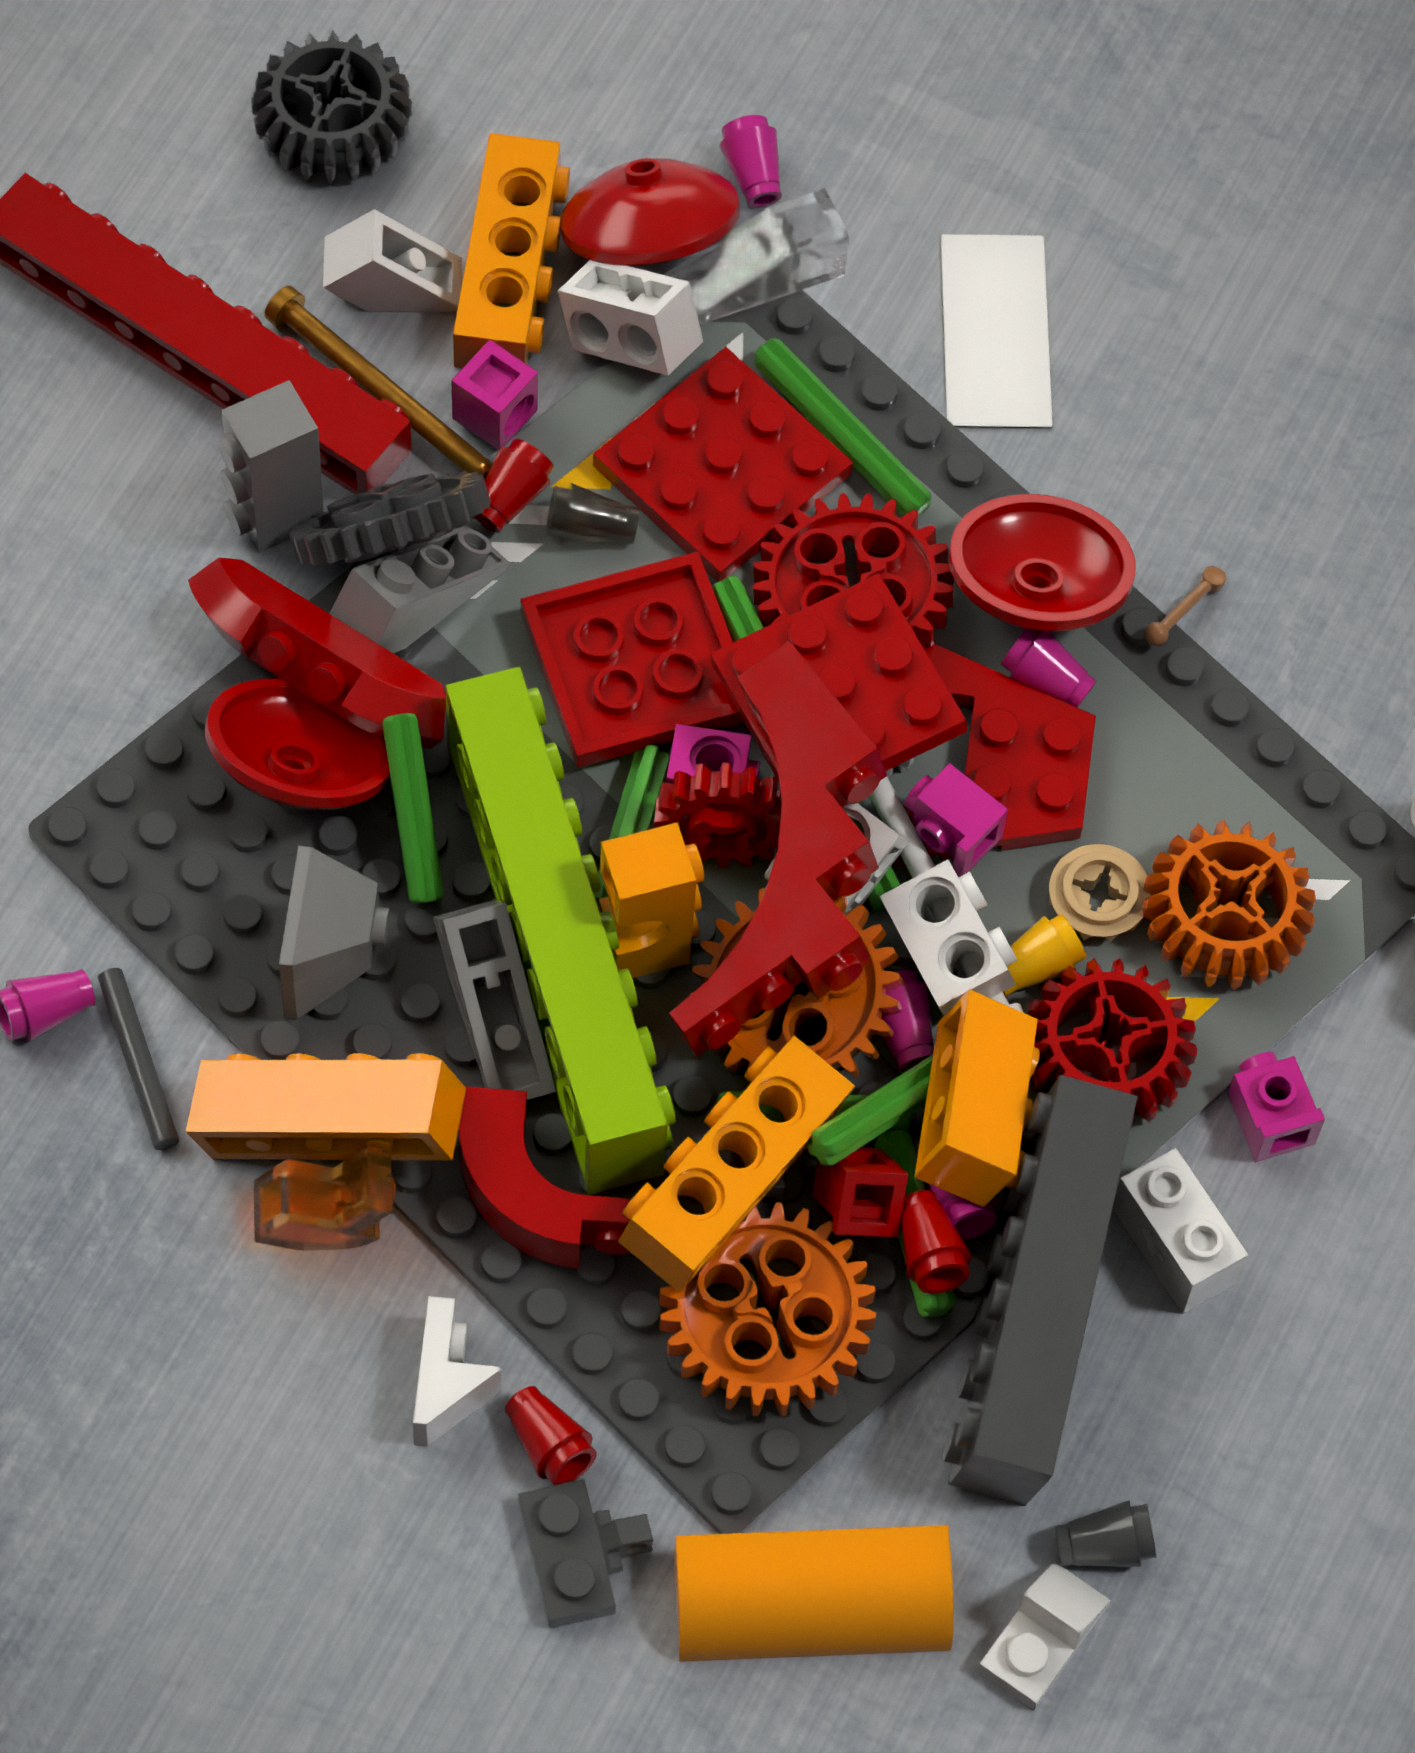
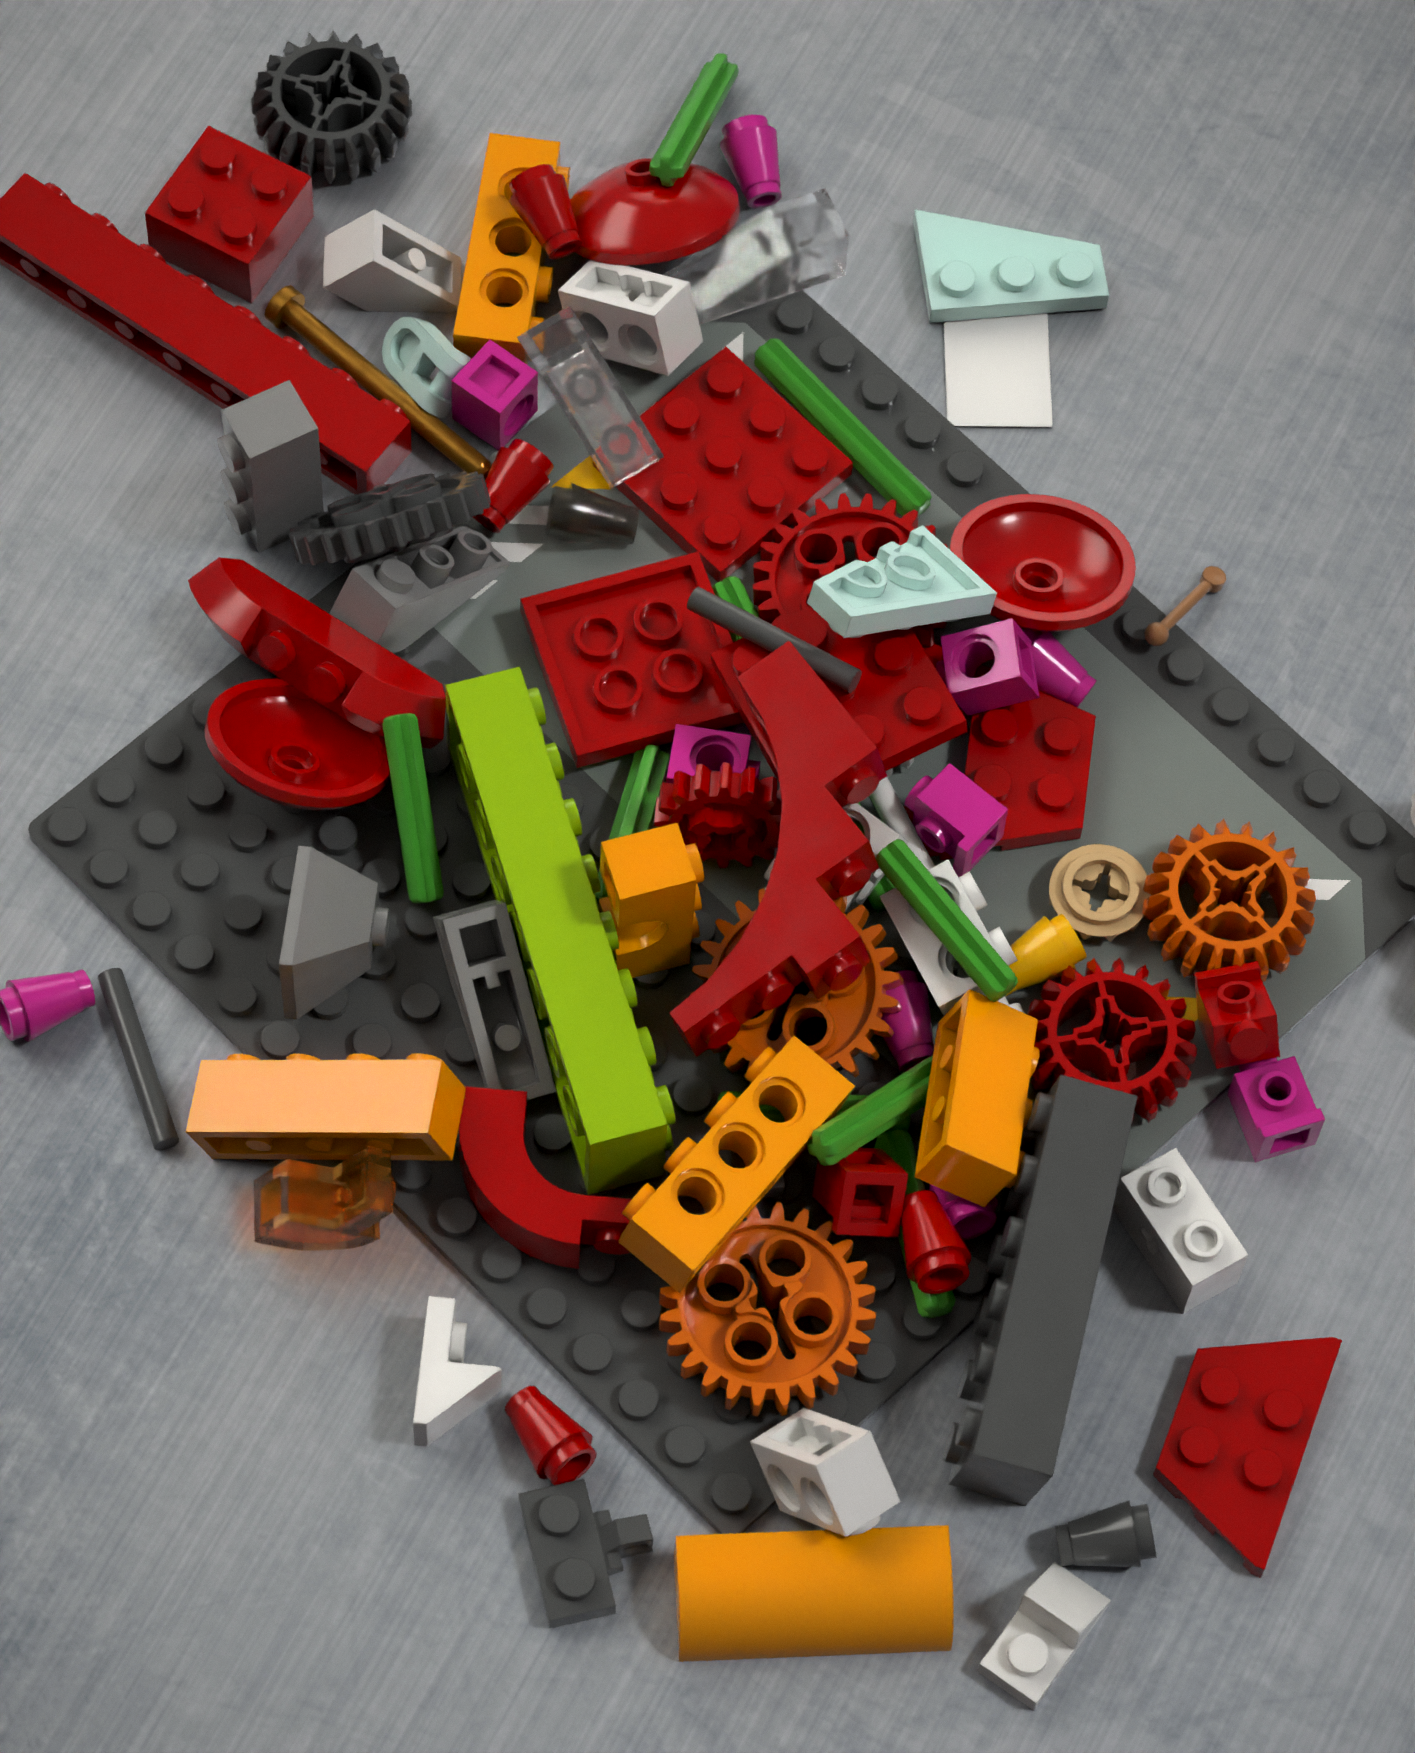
(230, 214): none -> red brick
(411, 354): none -> light aqua plate
(546, 209): none -> red cone
(590, 397): none -> clear slope
(693, 120): none -> bright green axle
(771, 637): none -> dark grey bar
(826, 1472): none -> white brick
(901, 589): none -> light aqua wing
(946, 920): none -> bright green axle
(1003, 271): none -> light aqua wing
(1008, 681): none -> dark pink brick
(1236, 1015): none -> red brick
(1244, 1437): none -> red wing

